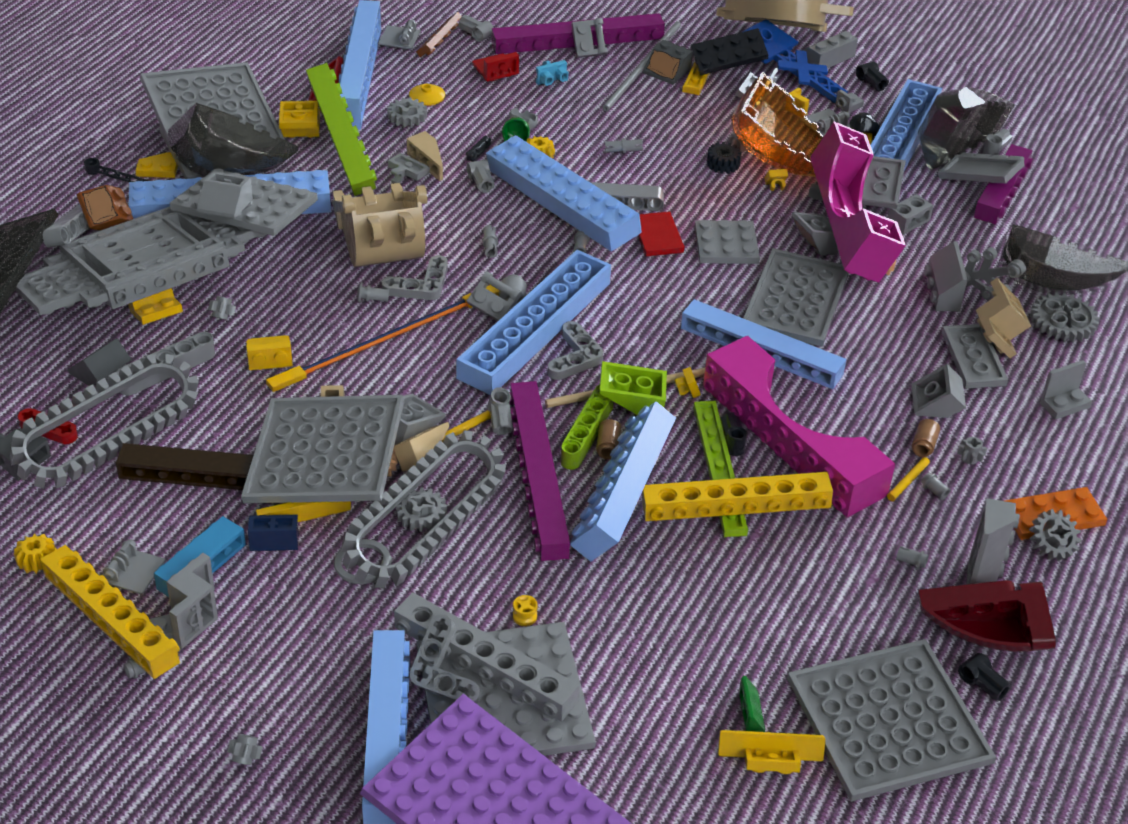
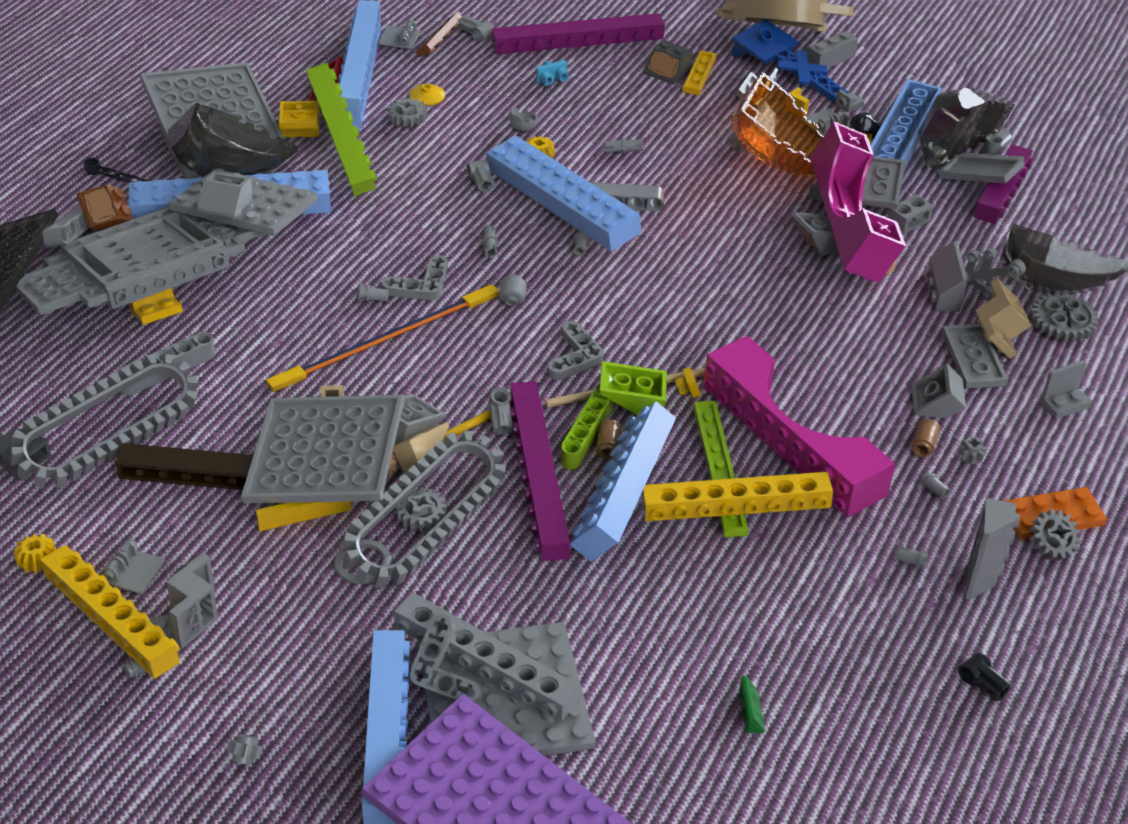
(64, 433): red beam -> none
(101, 363): dark grey slope -> none
(159, 165): yellow wing -> none
(219, 542): dark azure brick -> none
(221, 307): light grey gear -> none
(269, 352): yellow bracket -> none
(273, 532): dark blue hinge -> none
(382, 225): tan piece -> none
(404, 165): light grey plate -> none
(425, 150): tan slope -> none
(478, 148): black axle -> none
(491, 303): light grey plate -> none
(497, 66): red bracket -> none
(516, 126): green hair -> none
(525, 610): yellow wheel -> none
(533, 322): light blue brick -> none
(583, 38): light grey plate -> none
(607, 106): light grey piece -> none
(659, 234): red tile -> none
(724, 157): black wheel -> none
(726, 242): light grey plate -> none
(729, 51): black plate -> none
(734, 433): black piece -> none
(771, 750): yellow bracket -> none
(776, 177): yellow tile -> none
(788, 352): light blue brick -> none
(797, 296): light grey plate -> none
(871, 73): black piece -> none
(890, 719): light grey plate -> none
(908, 479): yellow bar -> none
(993, 614): dark red panel -> none

